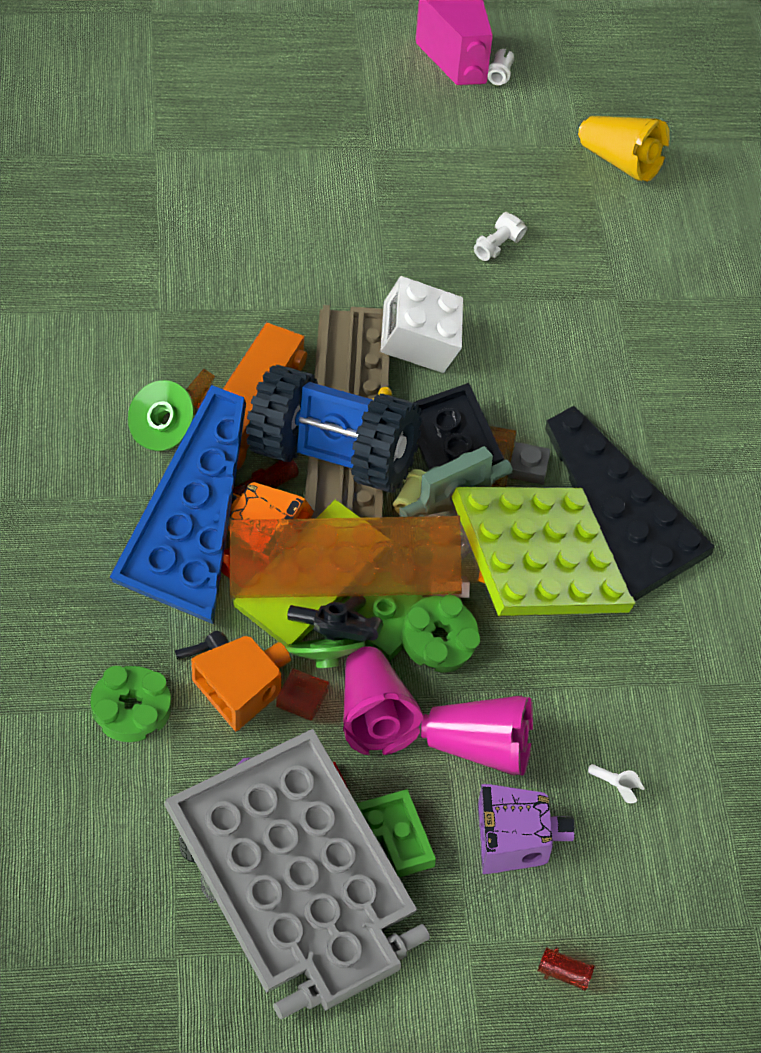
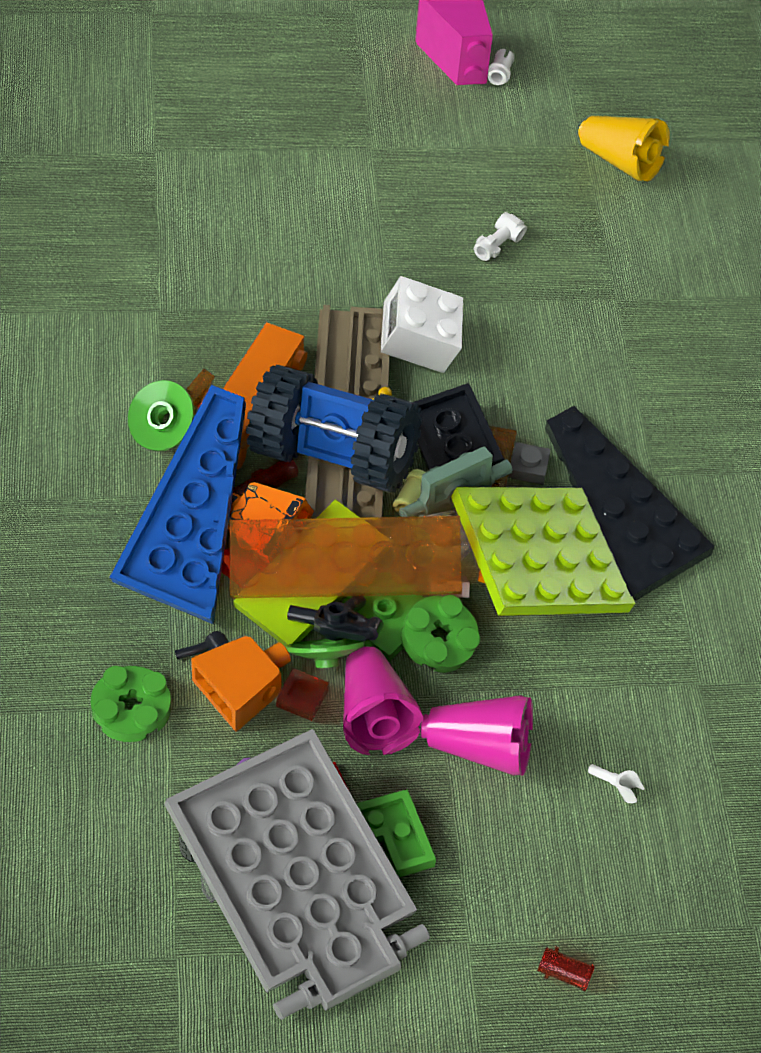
(518, 828): medium lavender torso -> none

